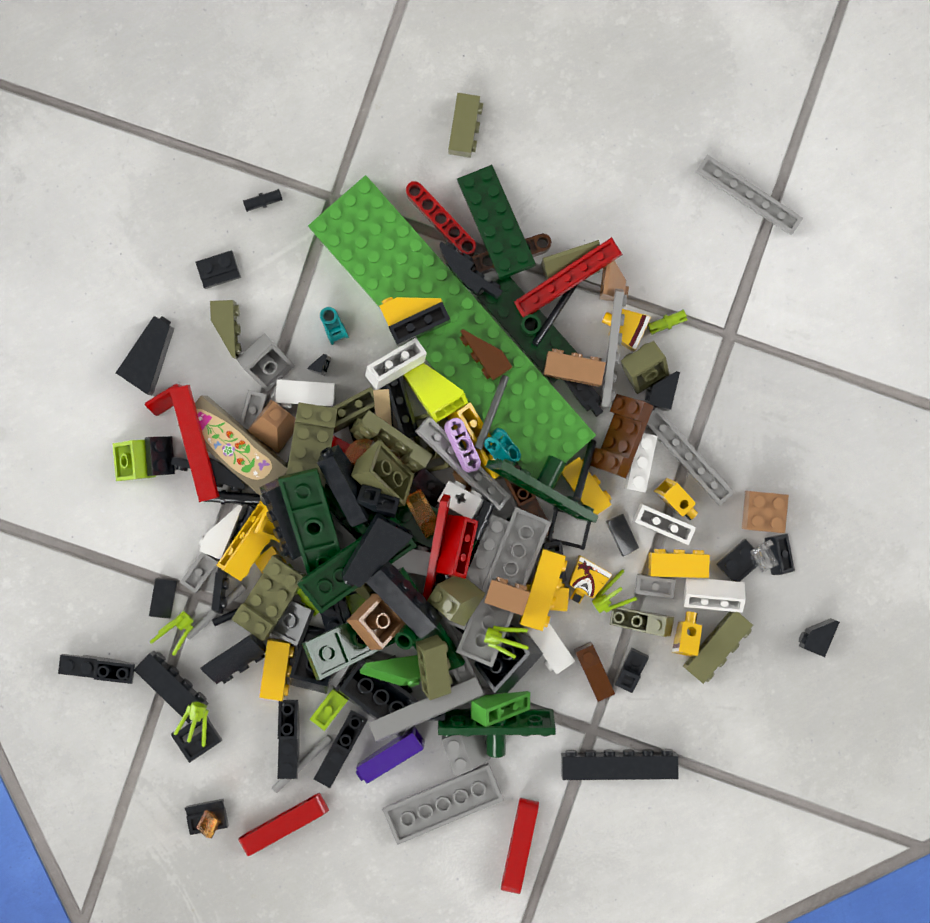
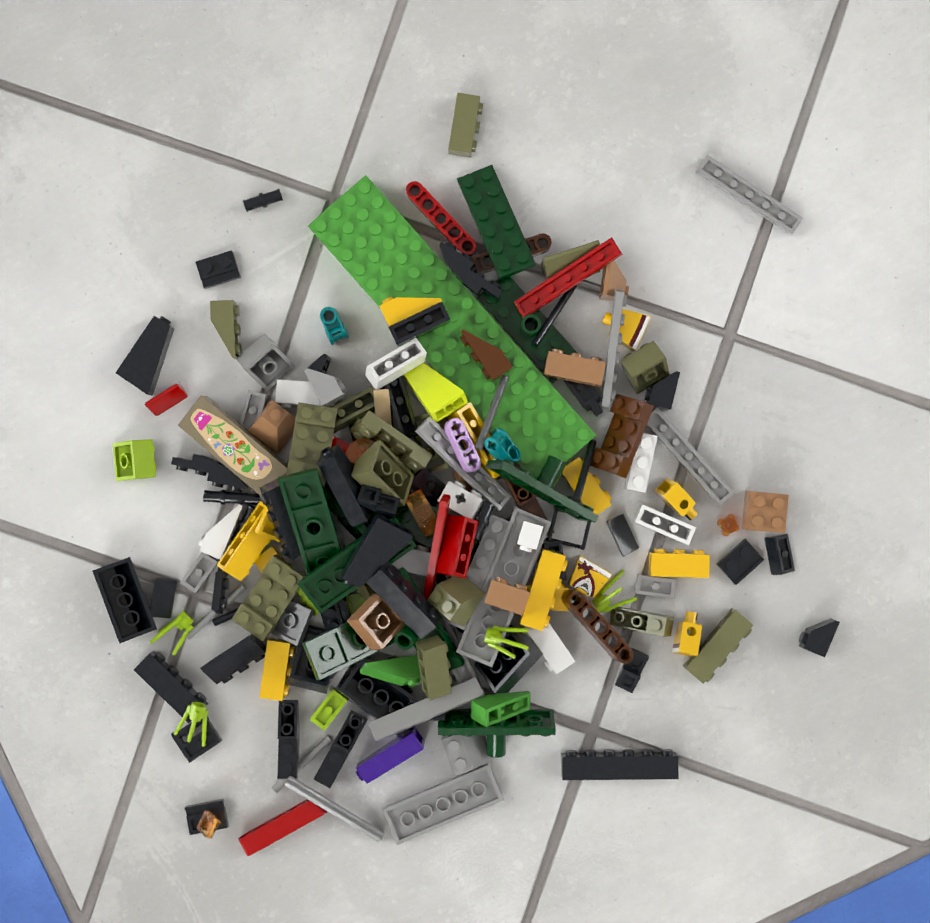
(97, 668): black slope -> none
(124, 600): none -> black slope
(159, 455): black plate -> none
(194, 443): red tile -> none
(326, 387): none -> light grey slope
(334, 808): none -> light grey axle
(519, 845): red beam -> none
(529, 536): none -> white brick
(594, 671): reddish brown slope -> none
(605, 629): none -> reddish brown beam
(667, 322): lime pin -> none
(714, 594): white brick -> none
(734, 527): none -> clear orange plate
(764, 556): clear tile -> none

